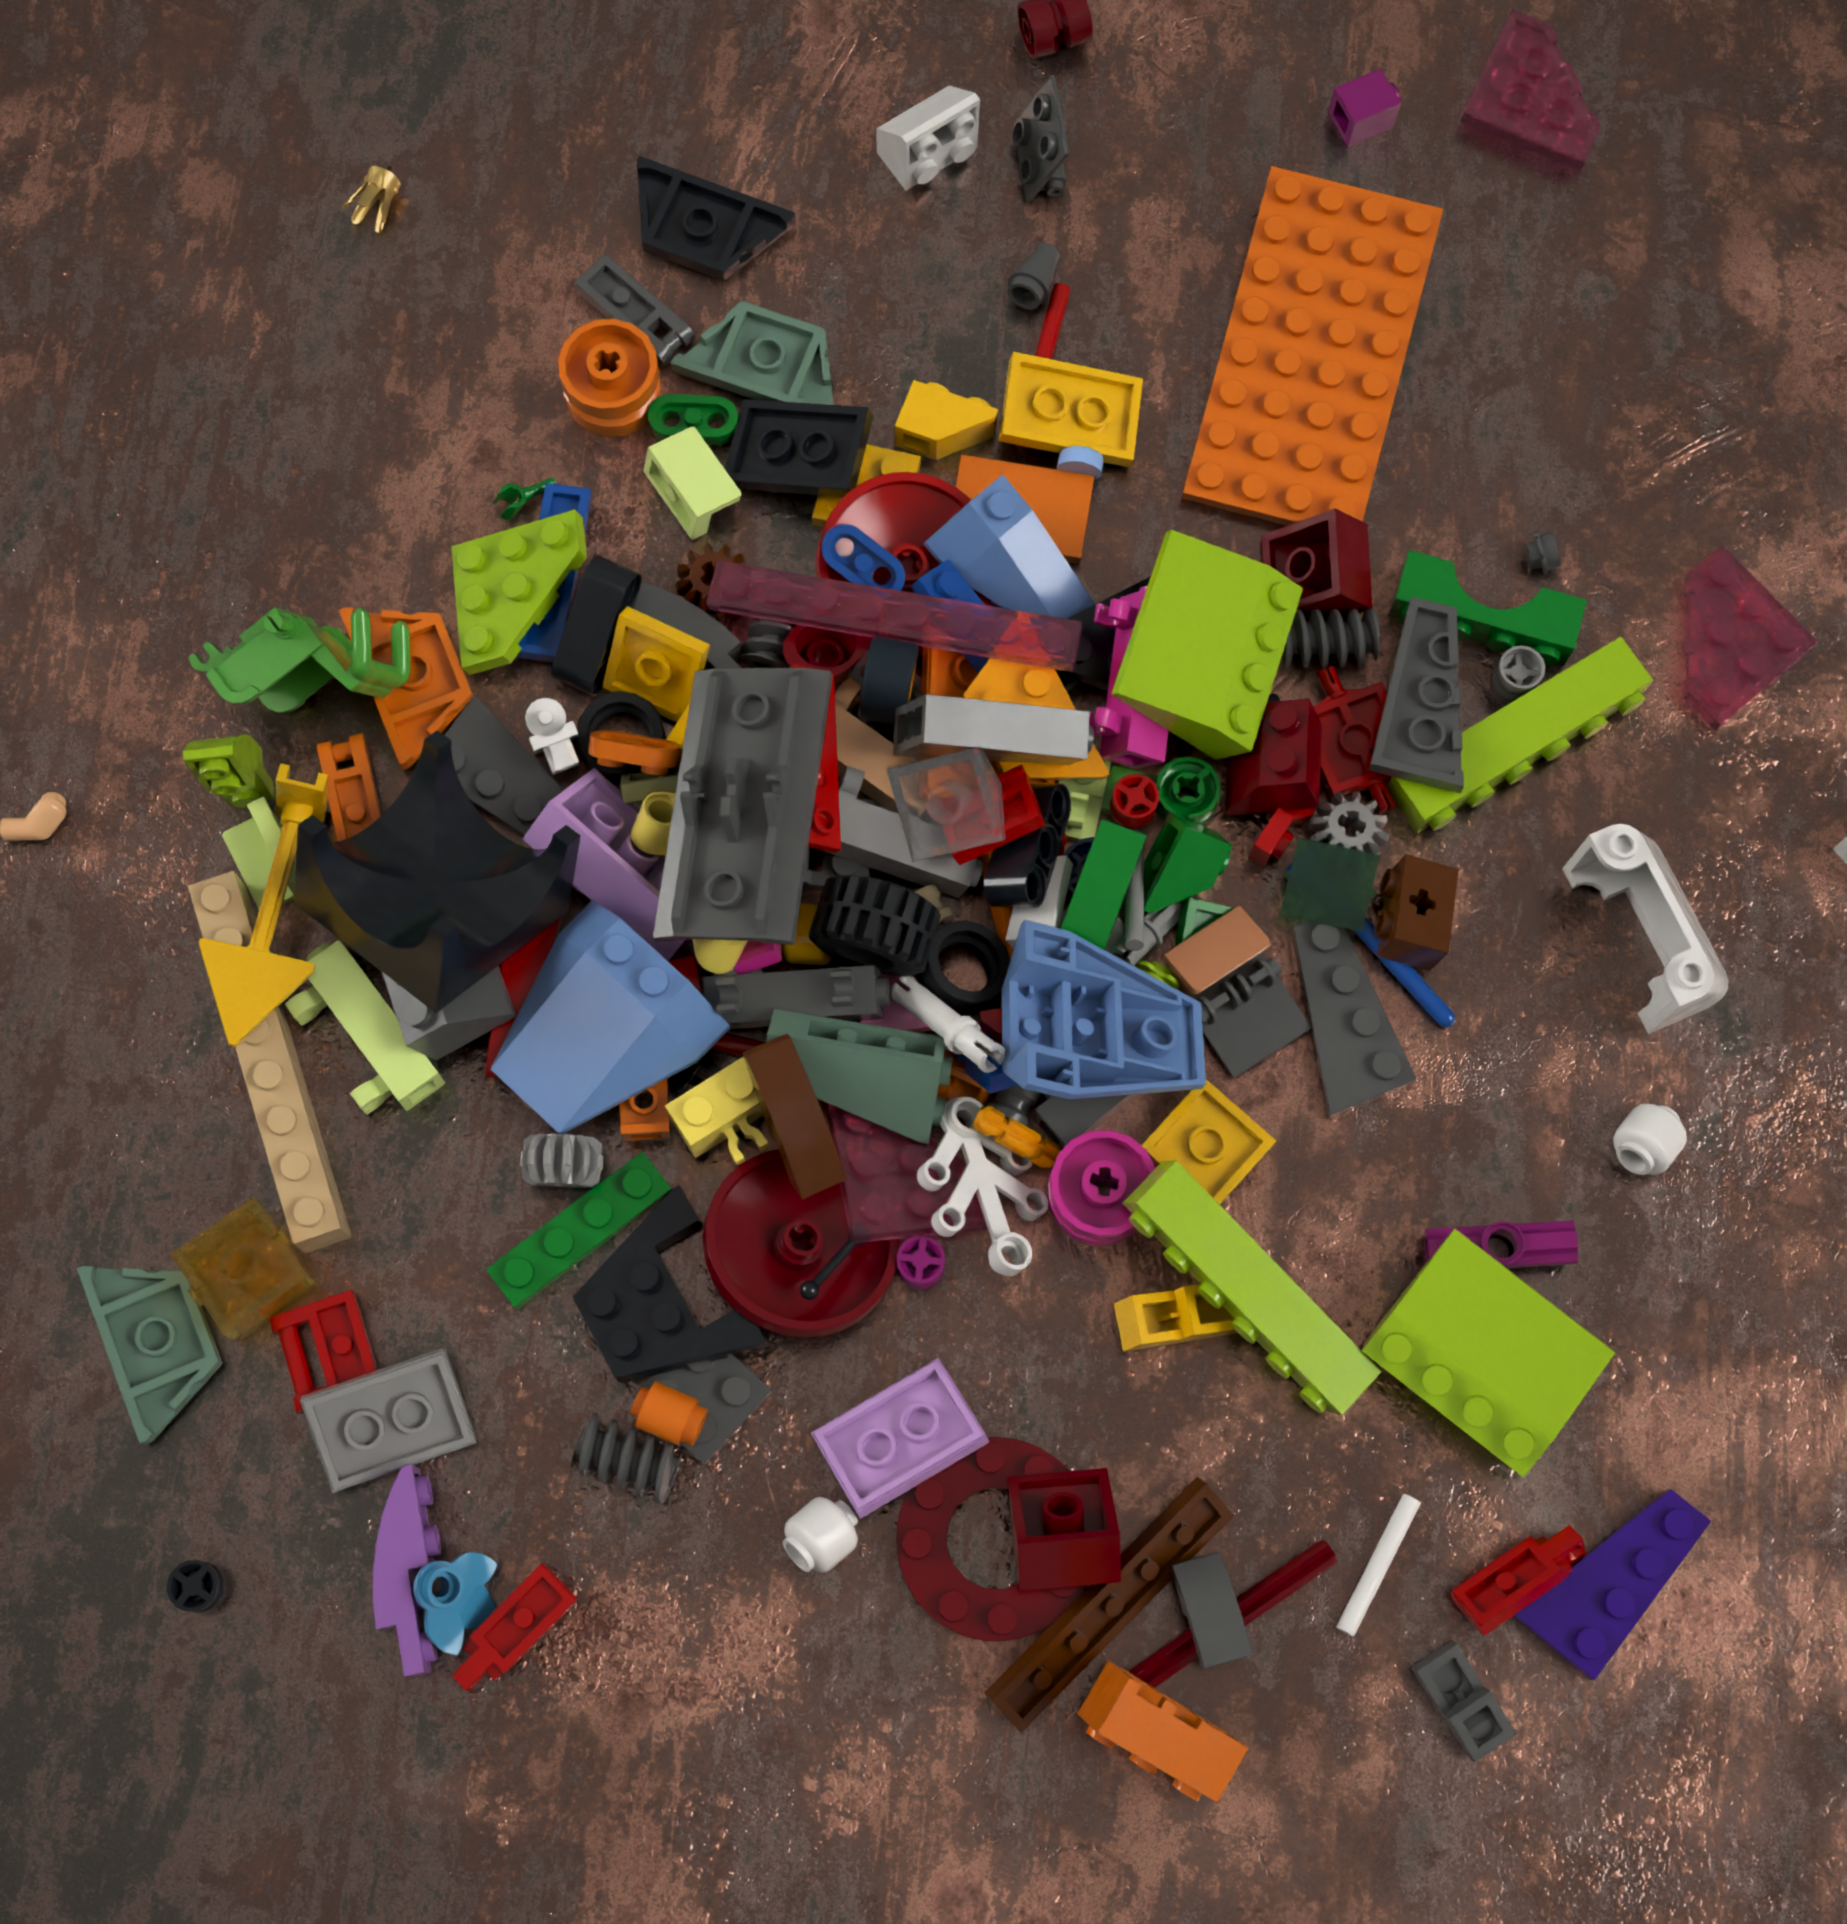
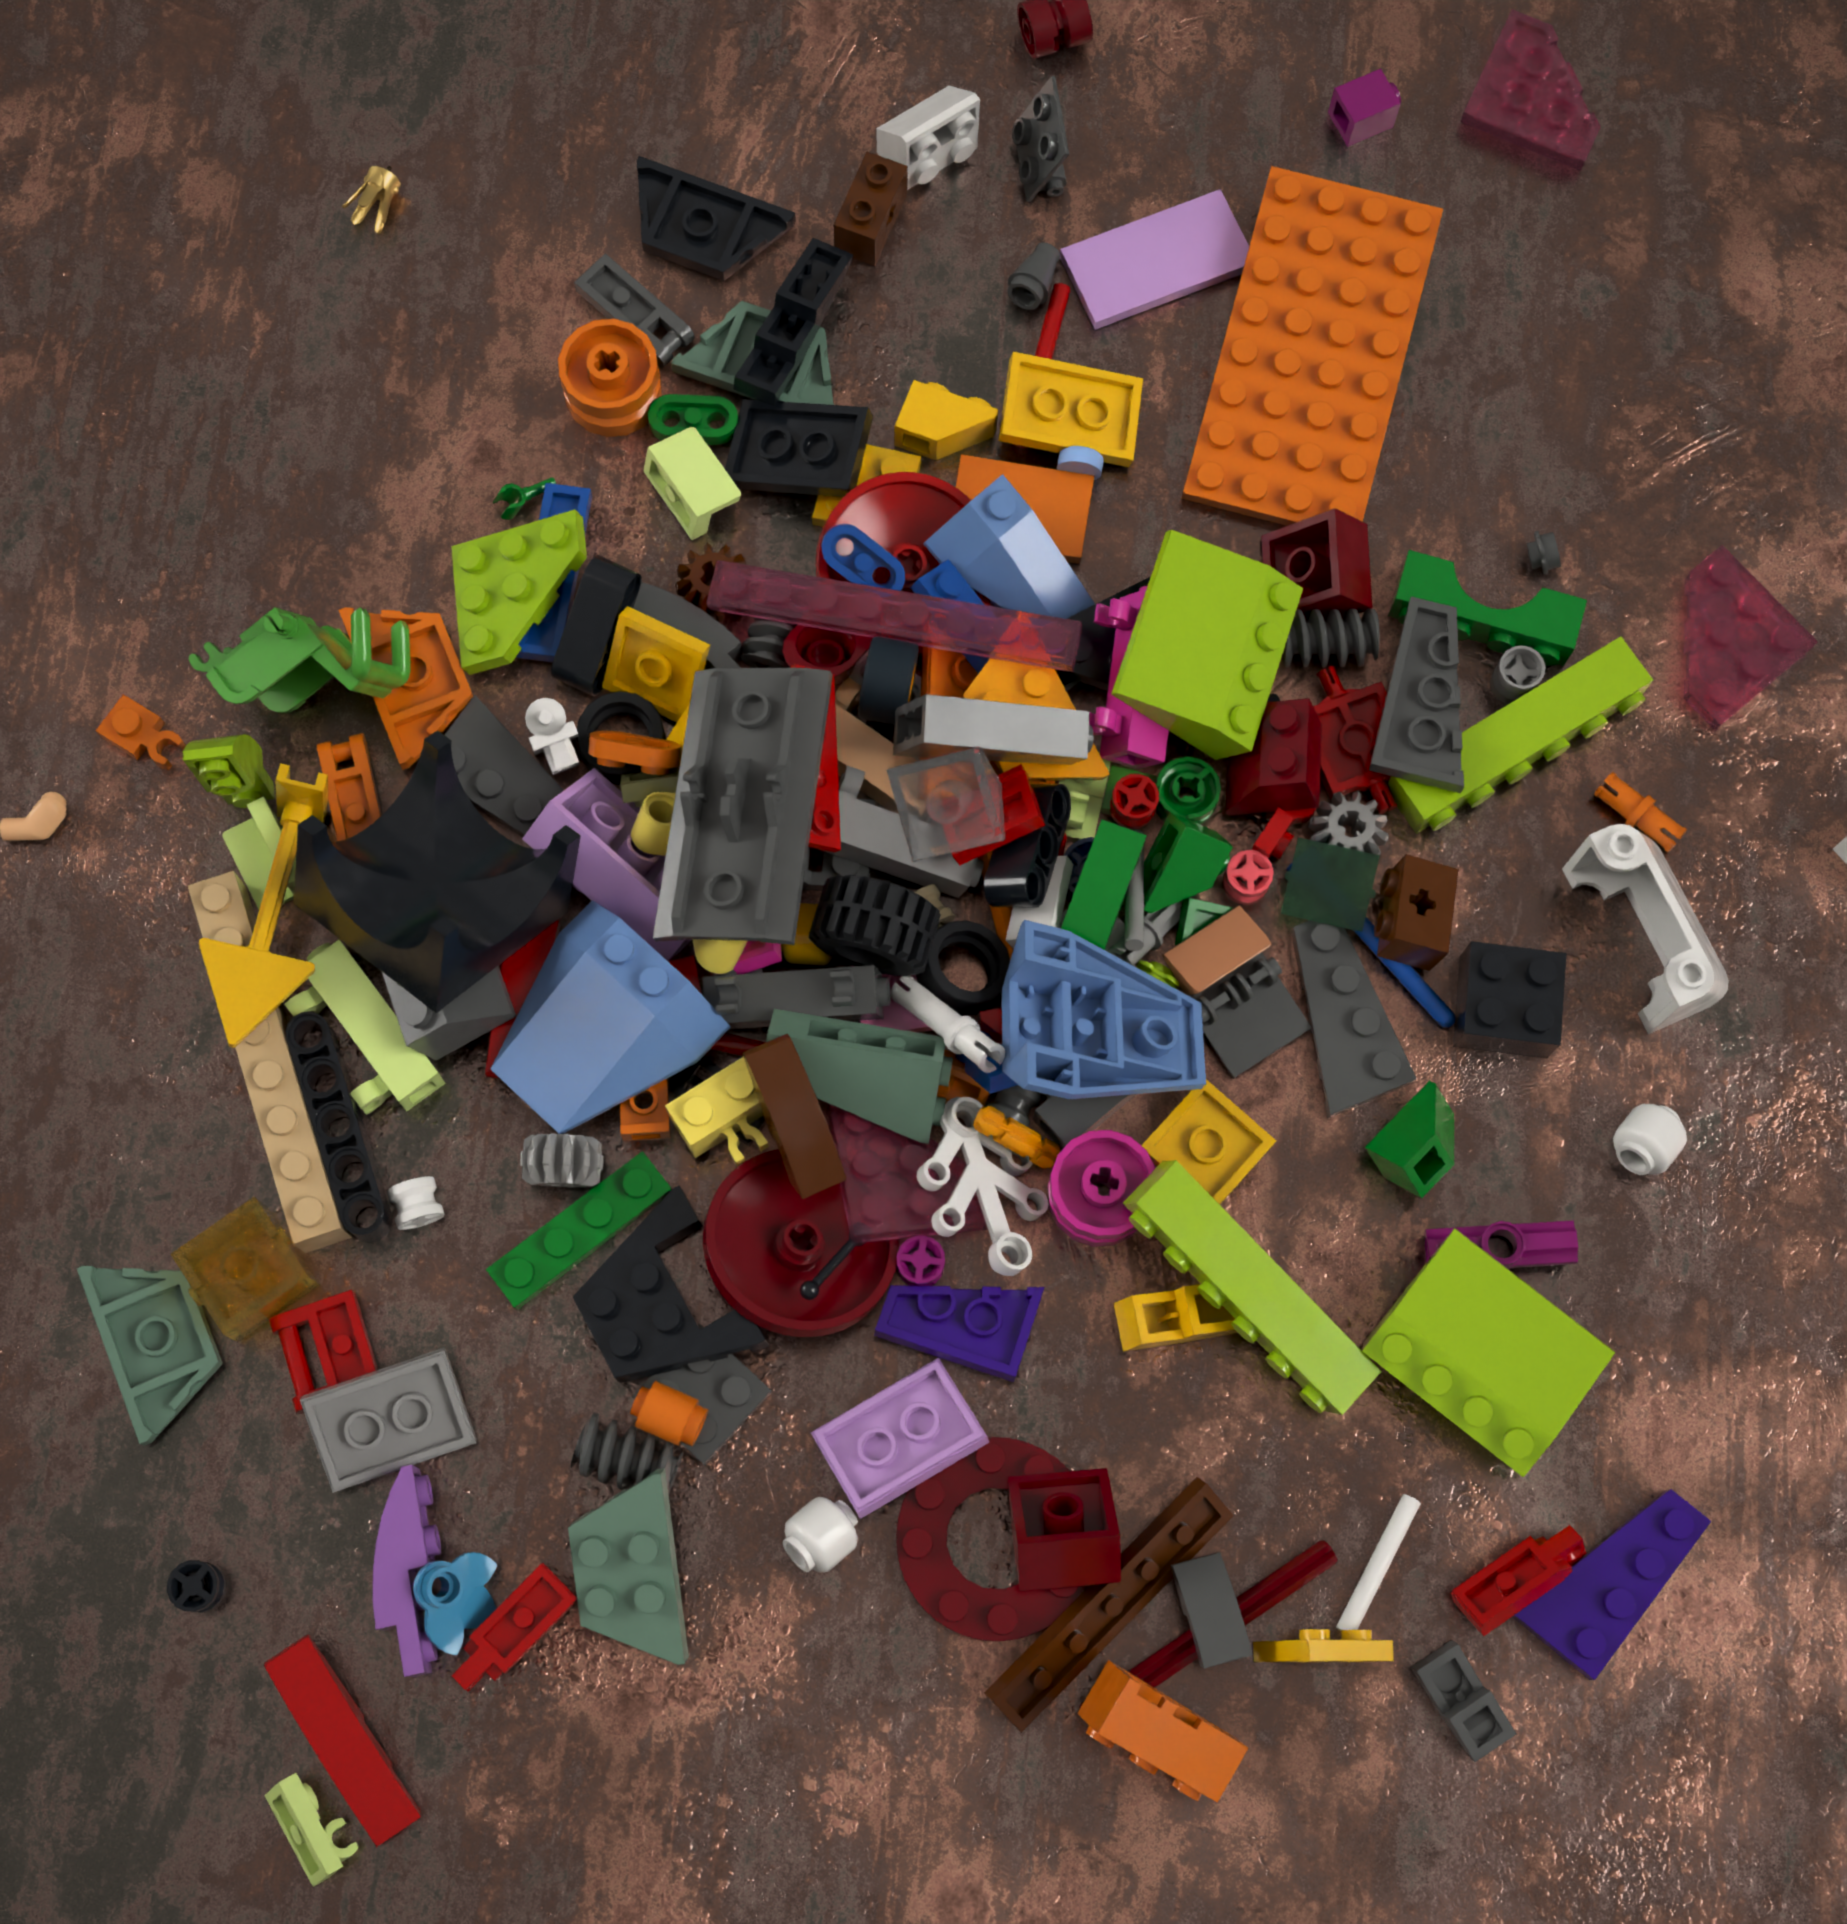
(136, 730): none -> orange plate
(297, 1814): none -> yellowish green plate
(323, 1110): none -> black beam
(342, 1740): none -> red slope
(415, 1203): none -> white wheel
(630, 1570): none -> sand green wing
(793, 321): none -> black slope
(871, 208): none -> reddish brown brick
(965, 1326): none -> dark purple wing
(1156, 259): none -> lavender tile
(1248, 866): none -> coral wheel
(1316, 1646): none -> yellow wing
(1417, 1142): none -> green slope
(1509, 999): none -> black brick
(1640, 812): none -> orange pin

